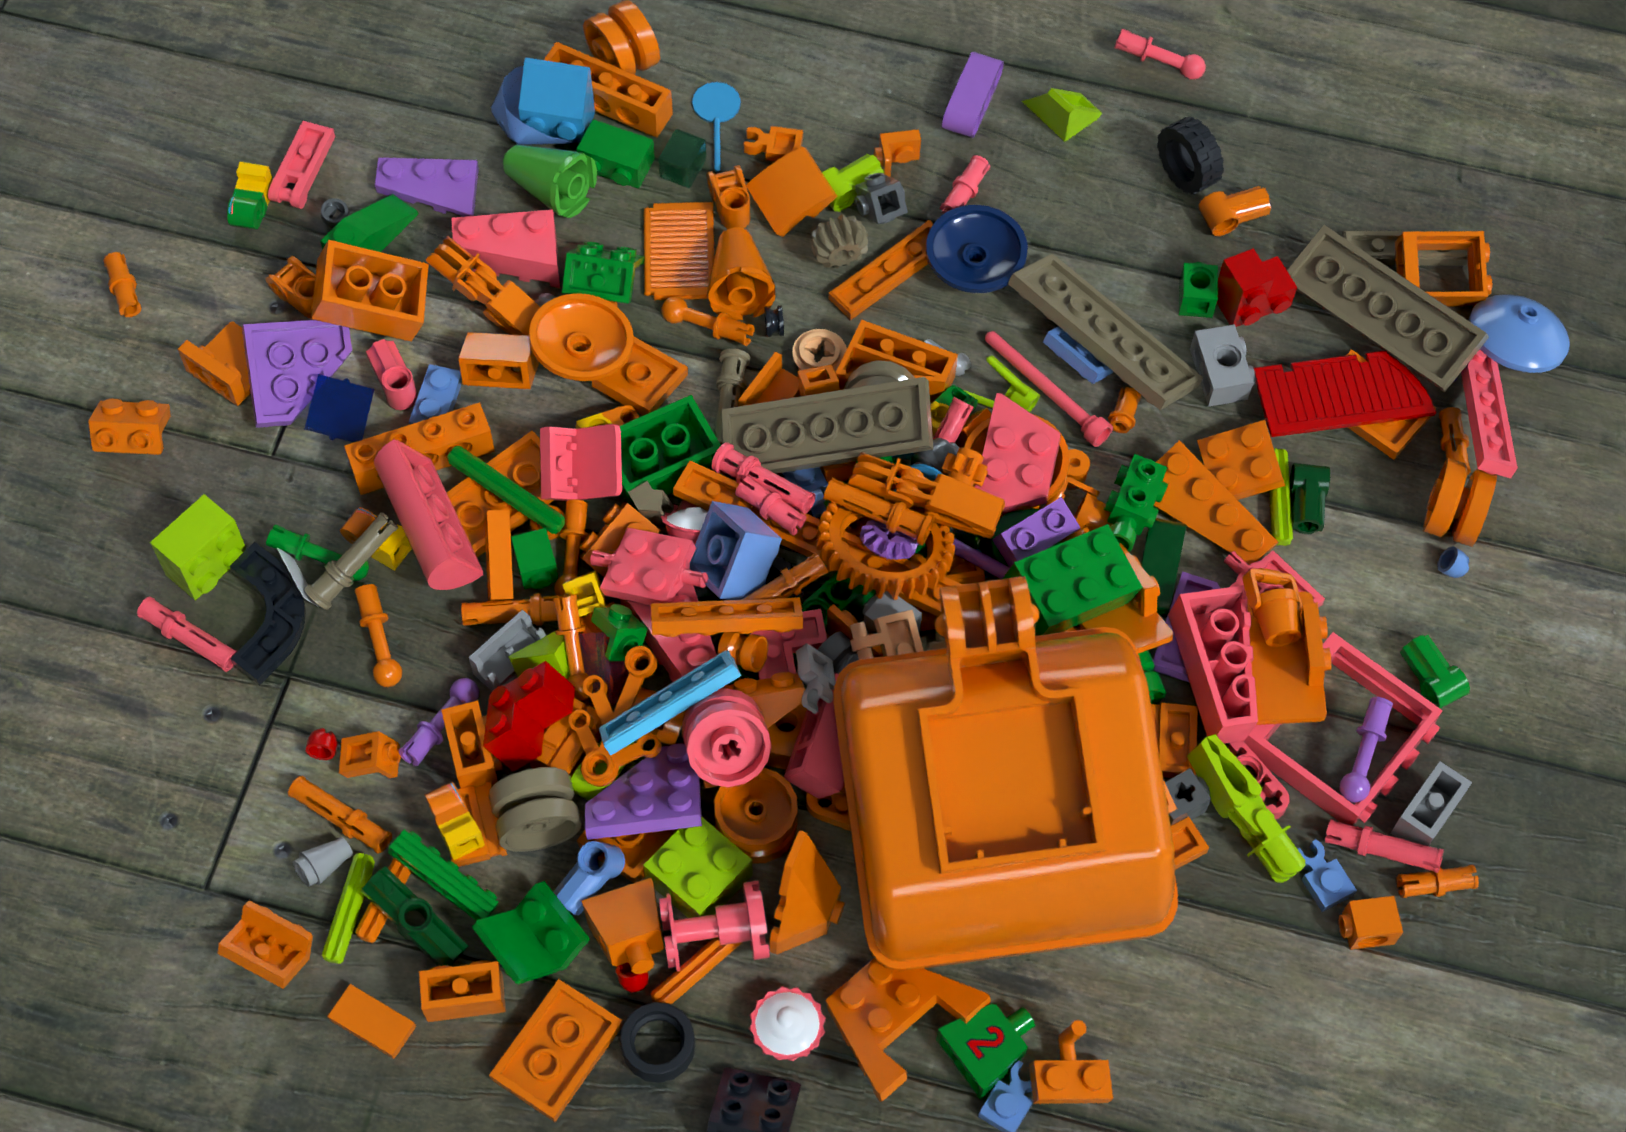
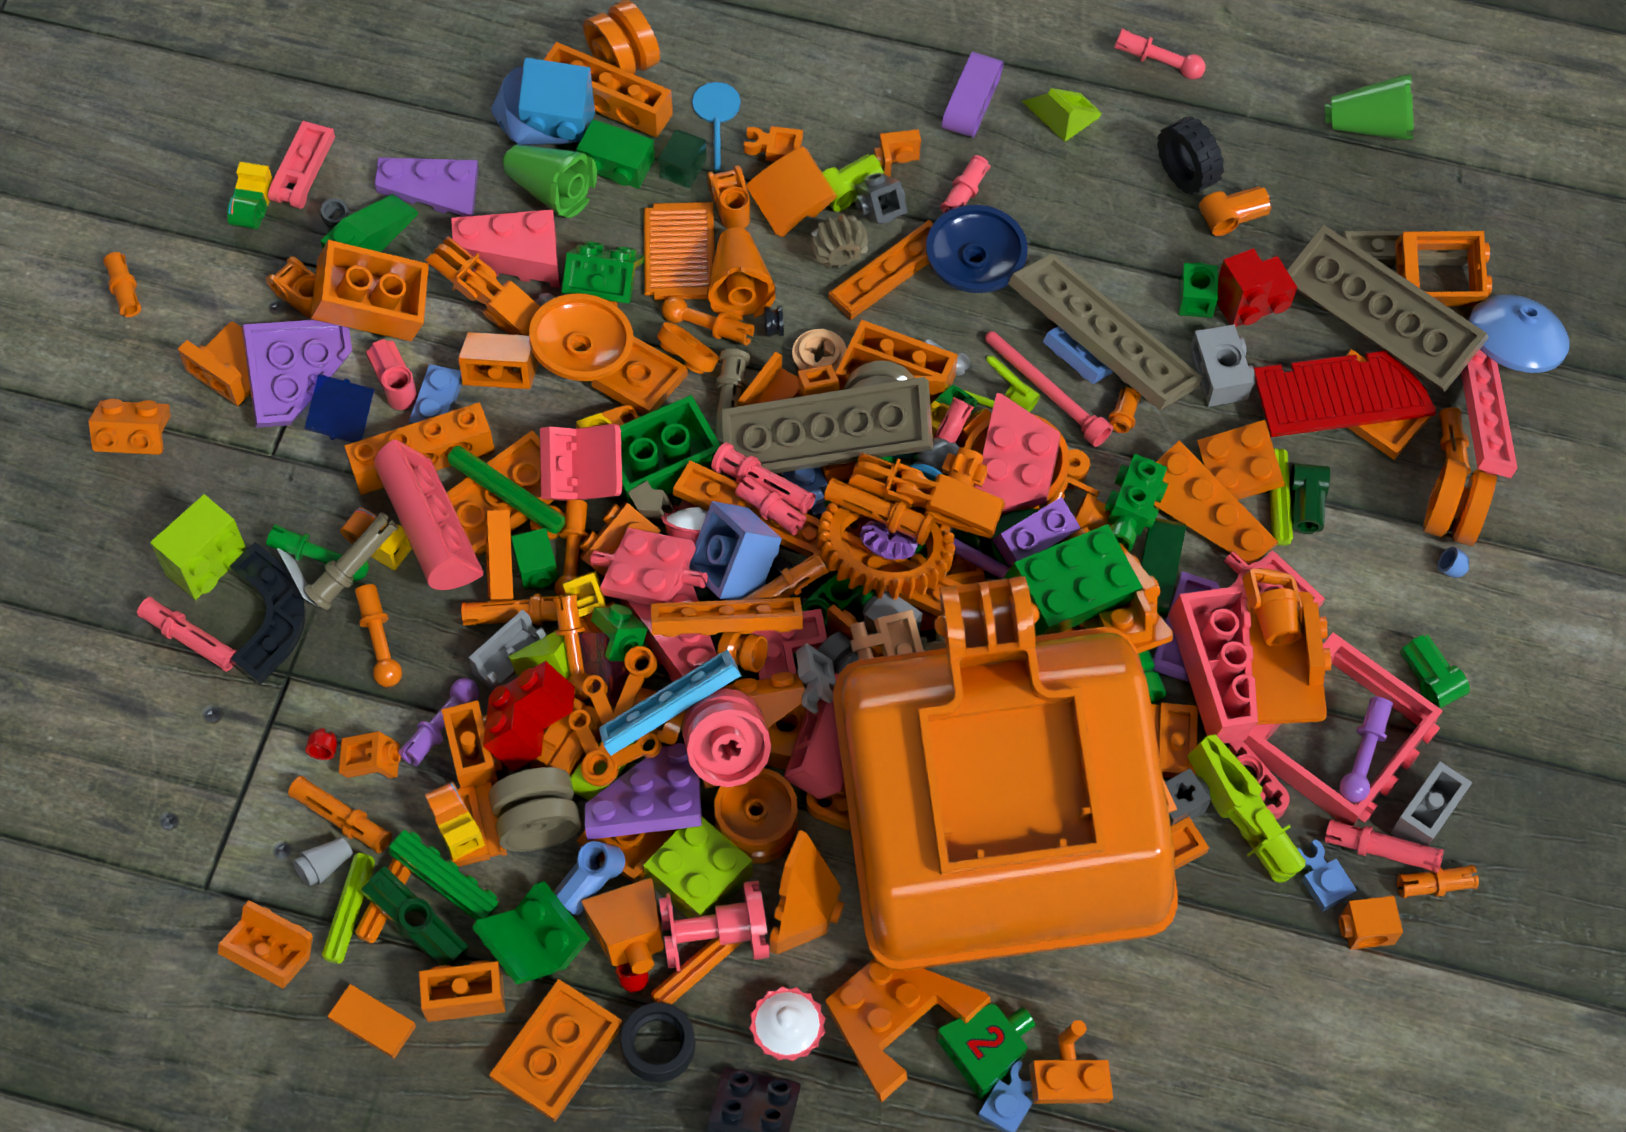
(682, 343): none -> orange plate
(1133, 621): none -> orange bracket
(1375, 110): none -> bright green cone

